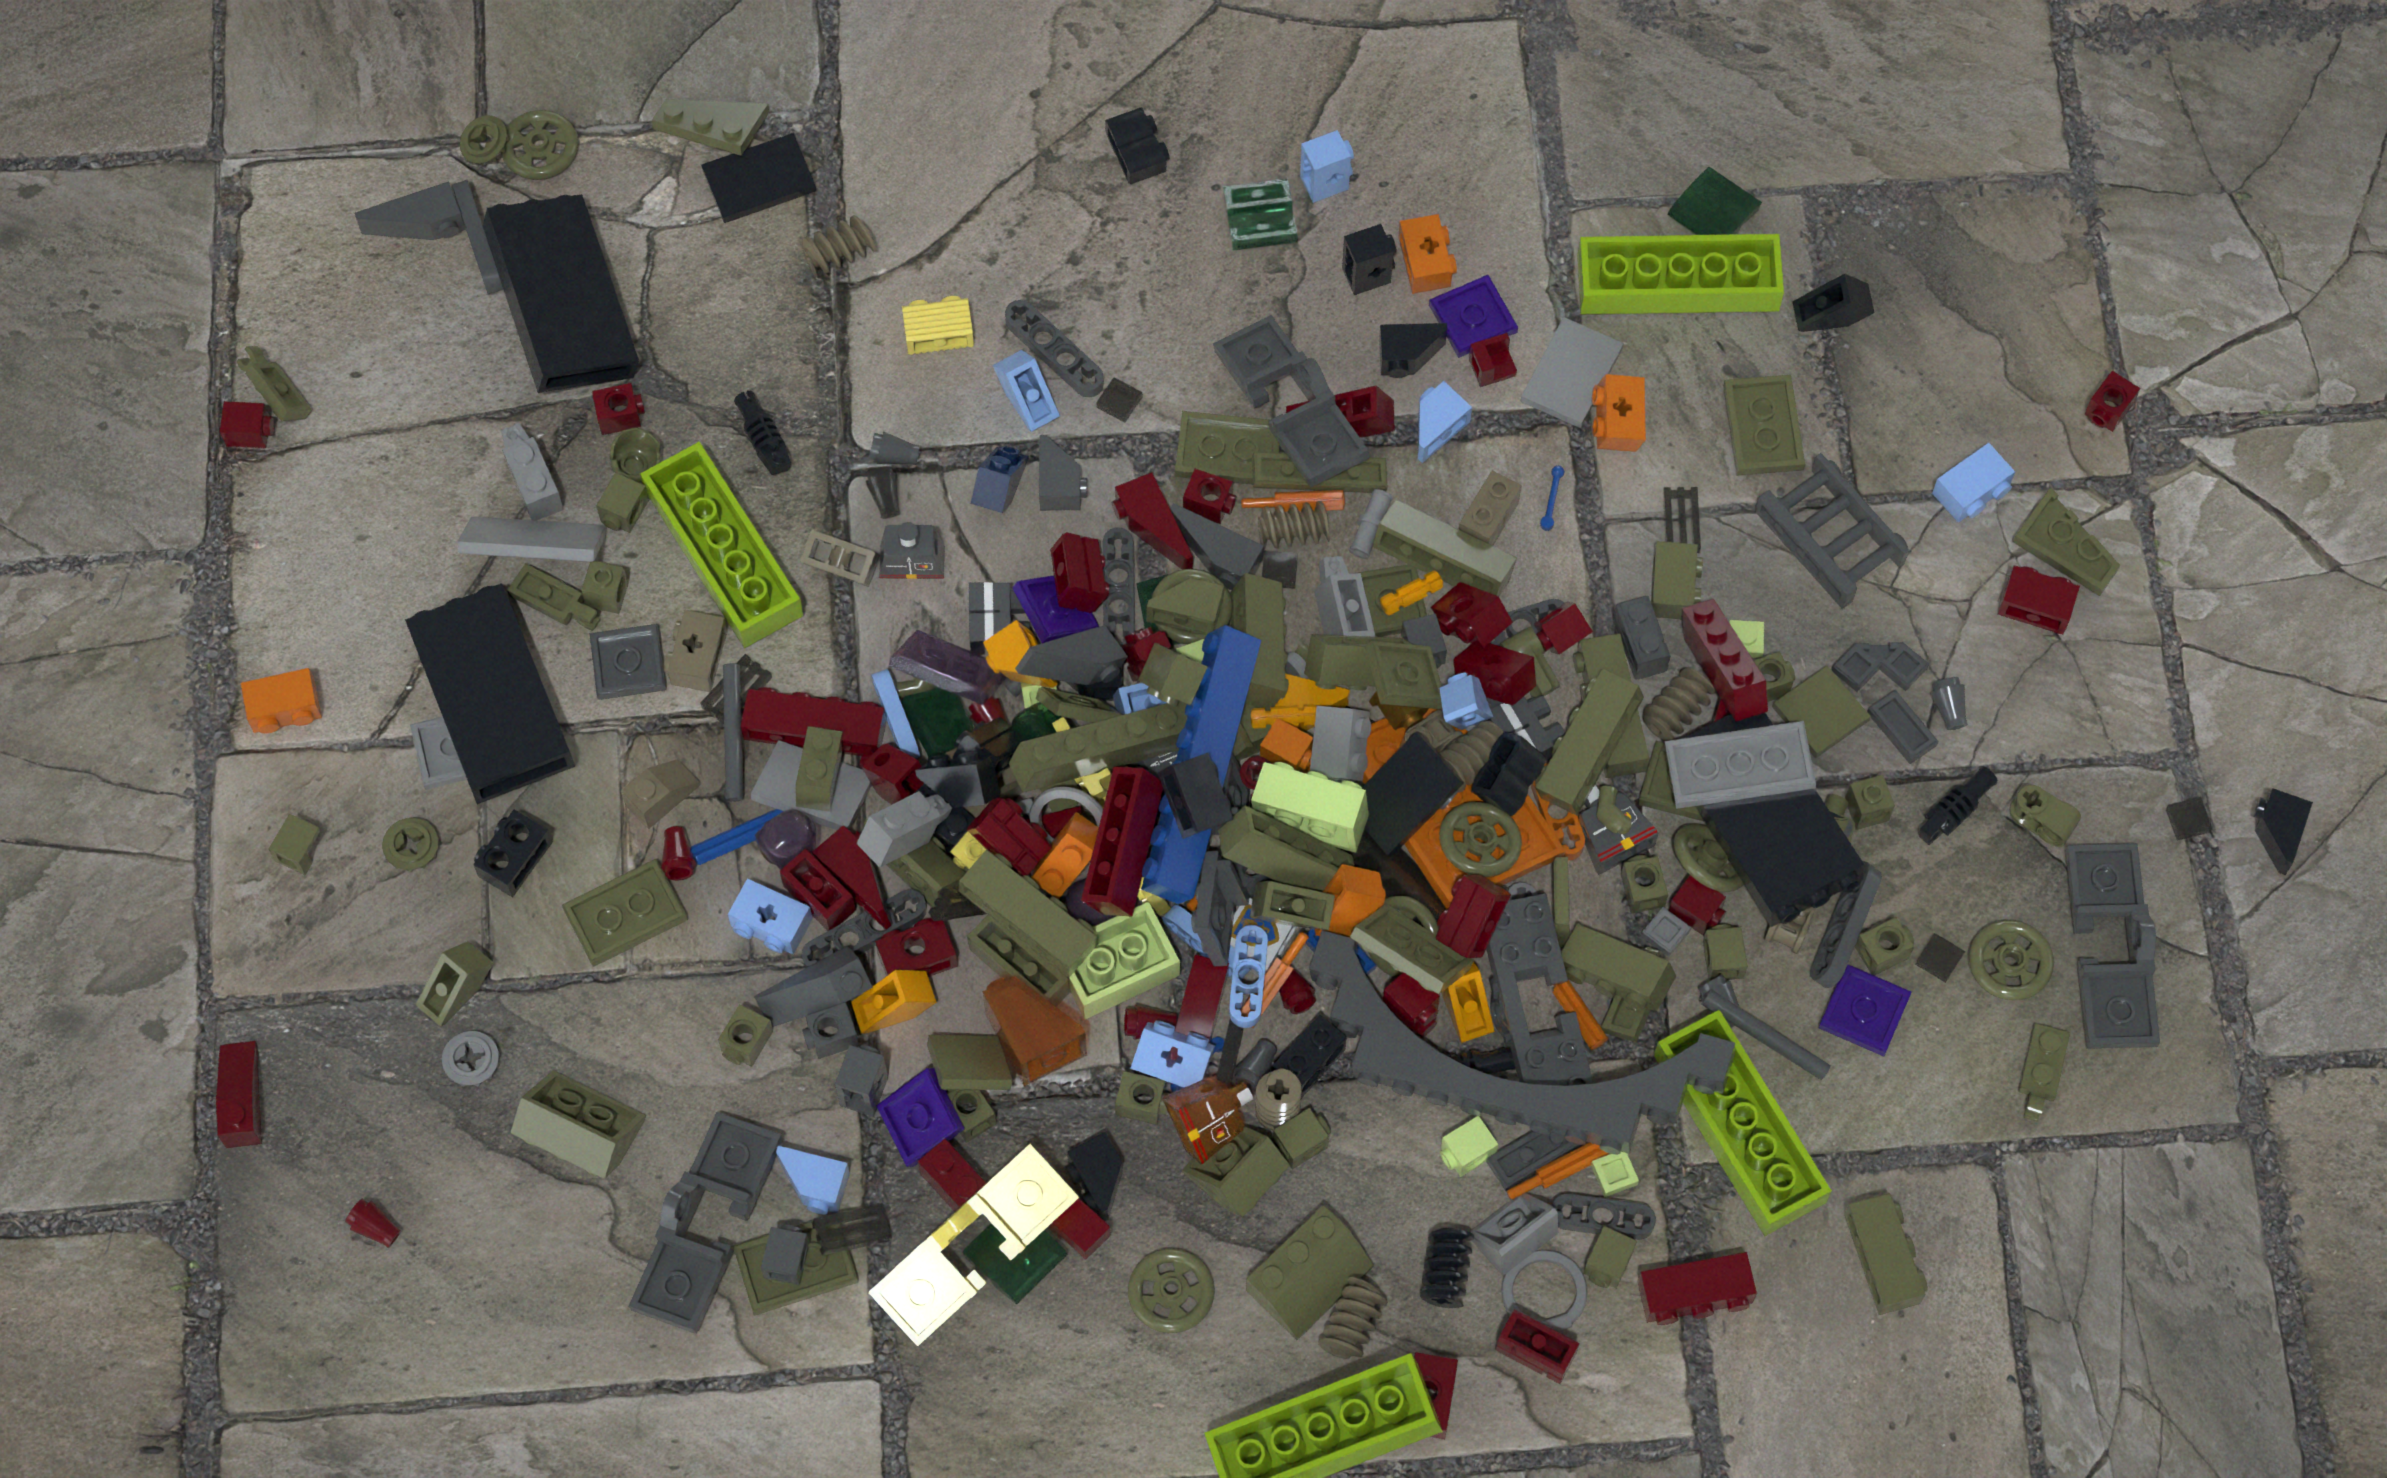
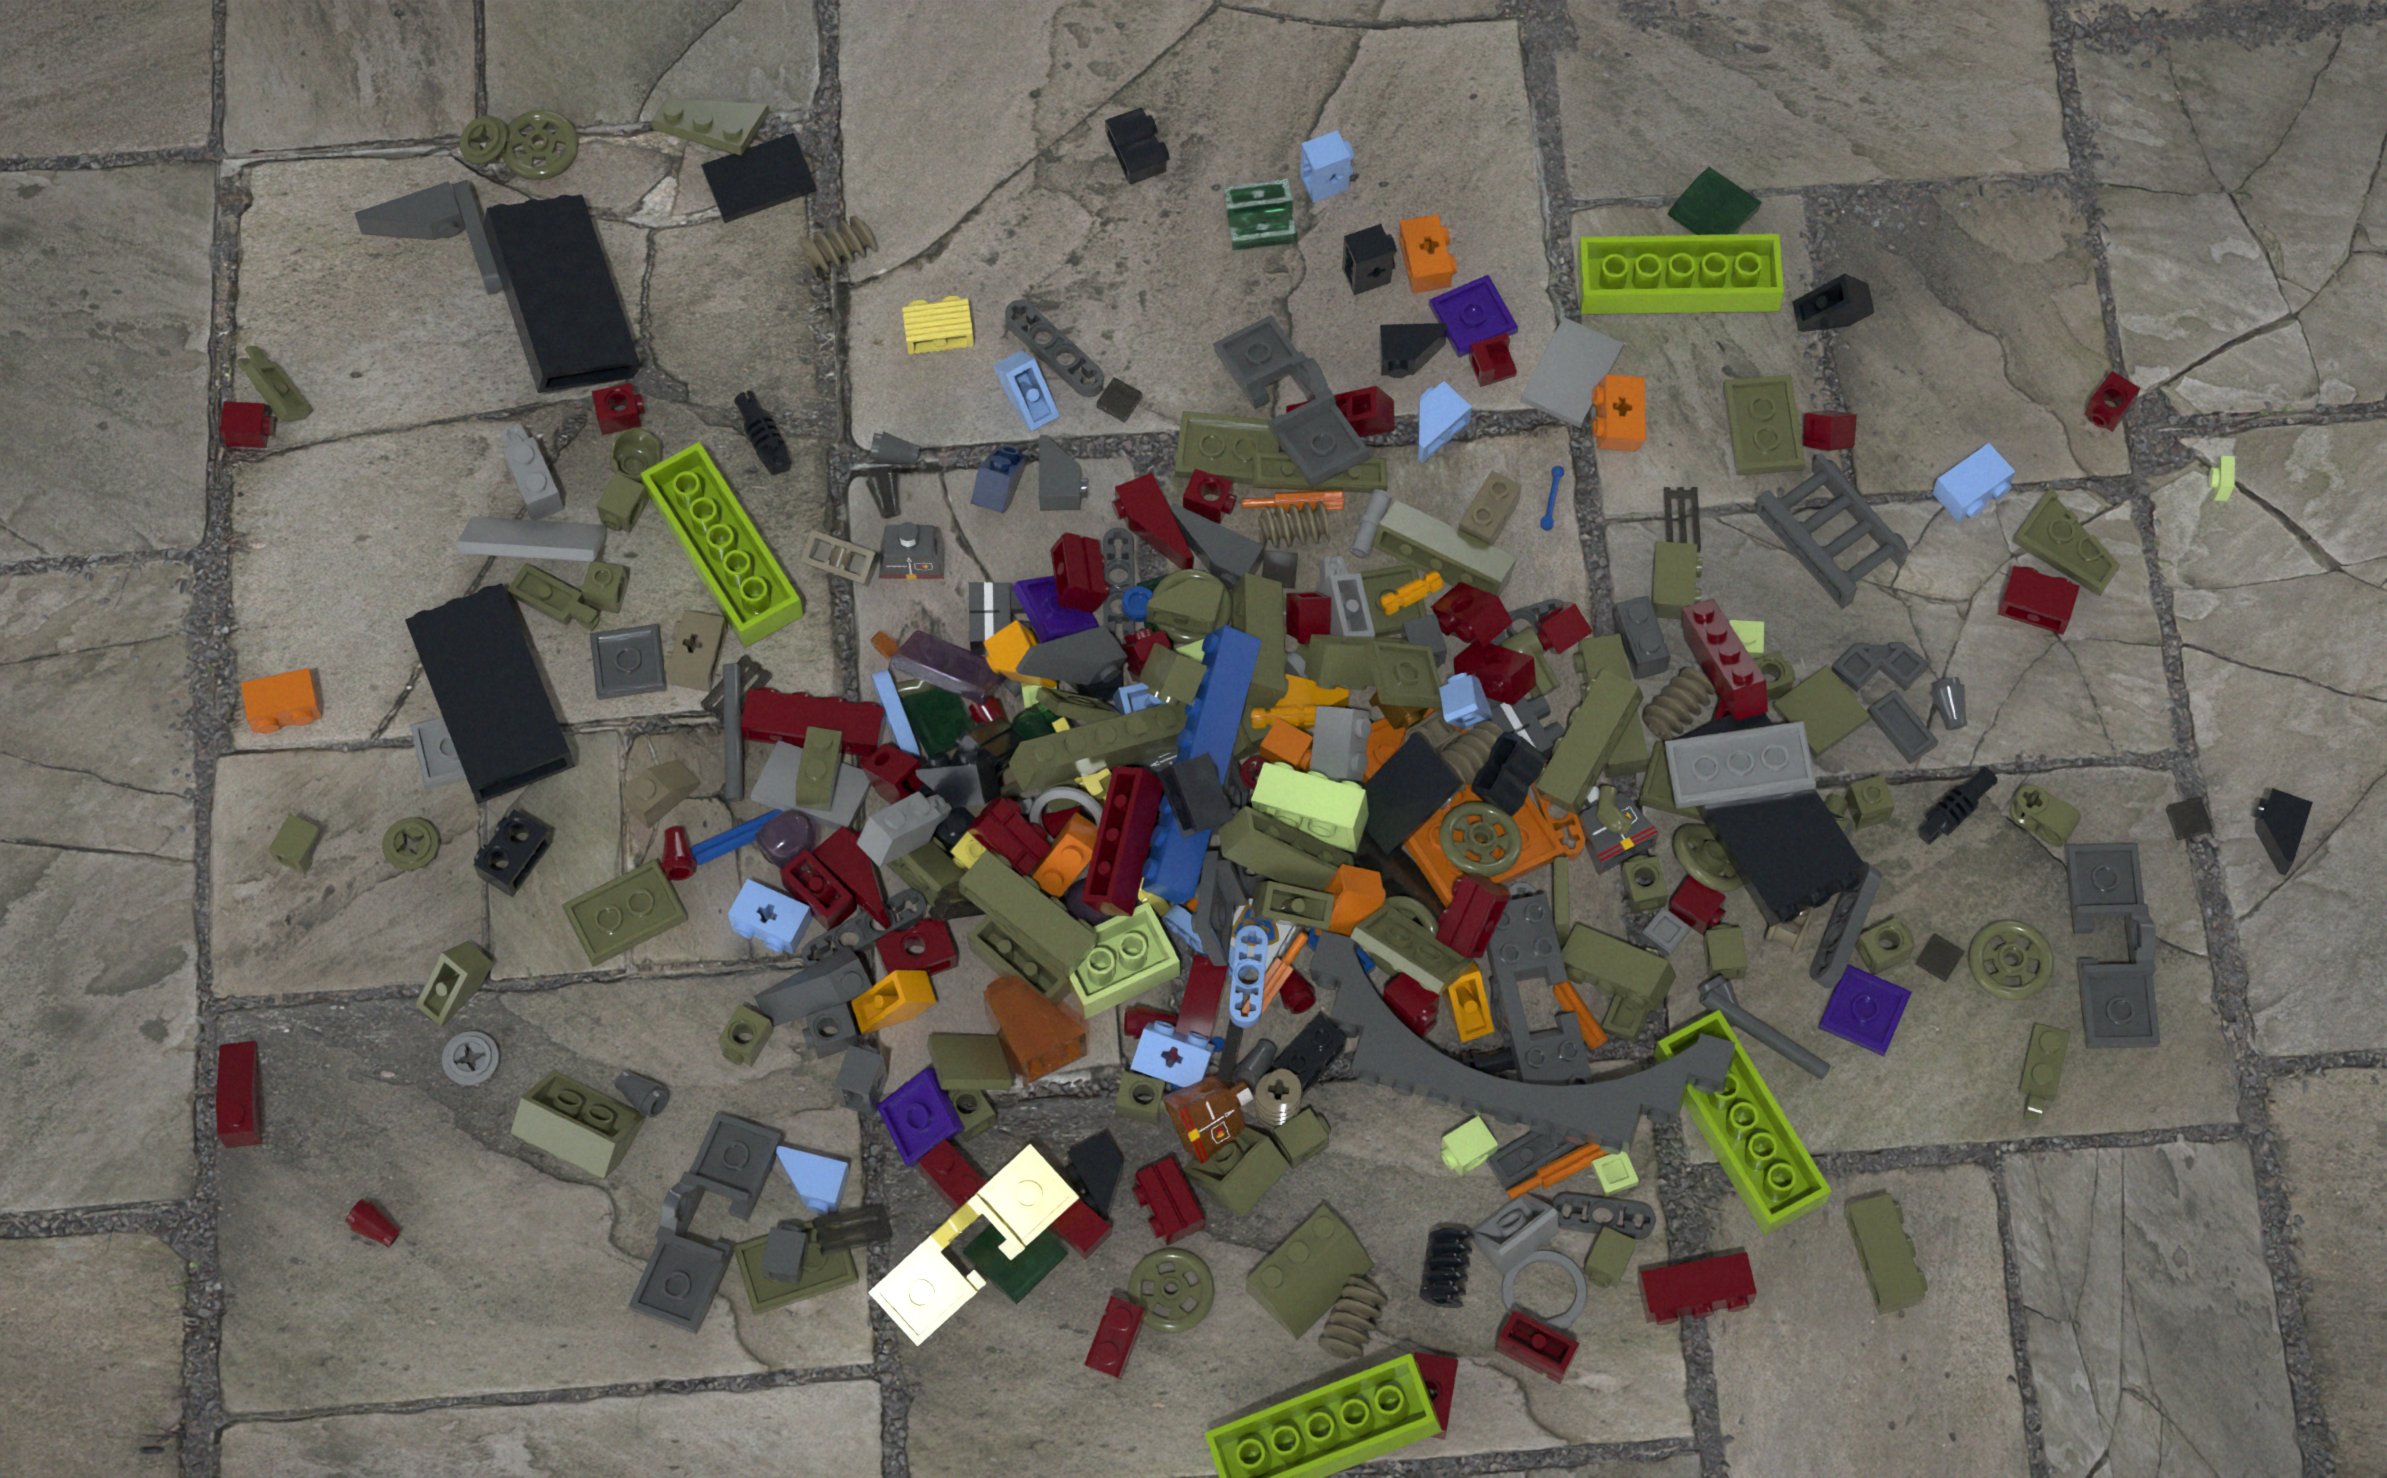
(643, 1094): none -> dark grey cone
(884, 645): none -> clear orange tile
(1116, 1338): none -> dark red brick
(1135, 603): none -> blue tile
(1168, 1201): none -> dark red brick
(1307, 615): none -> dark red brick
(1829, 430): none -> dark red panel
(2223, 478): none -> yellowish green plate

